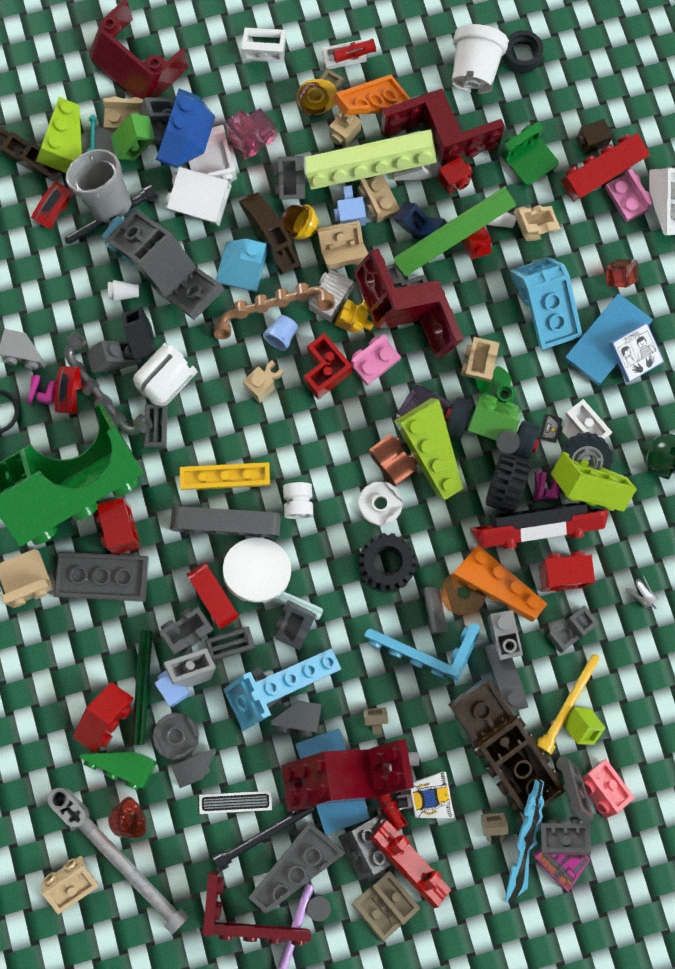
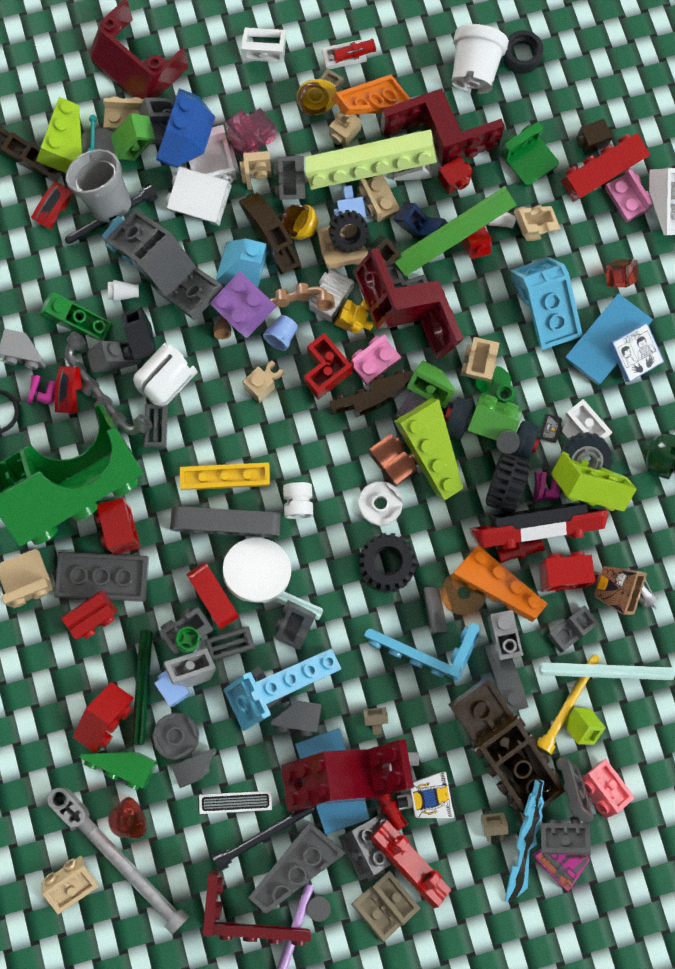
(74, 317): none -> green slope
(89, 615): none -> red brick
(187, 636): none -> green wheel
(243, 304): none -> medium lavender brick
(256, 166): none -> tan bracket
(353, 242): none -> black tyre
(381, 392): none -> dark brown slope
(386, 249): none -> dark brown brick
(431, 383): none -> bright green slope
(521, 550): none -> red pin
(606, 671): none -> light aqua axle
(619, 588): none -> medium nougat torso

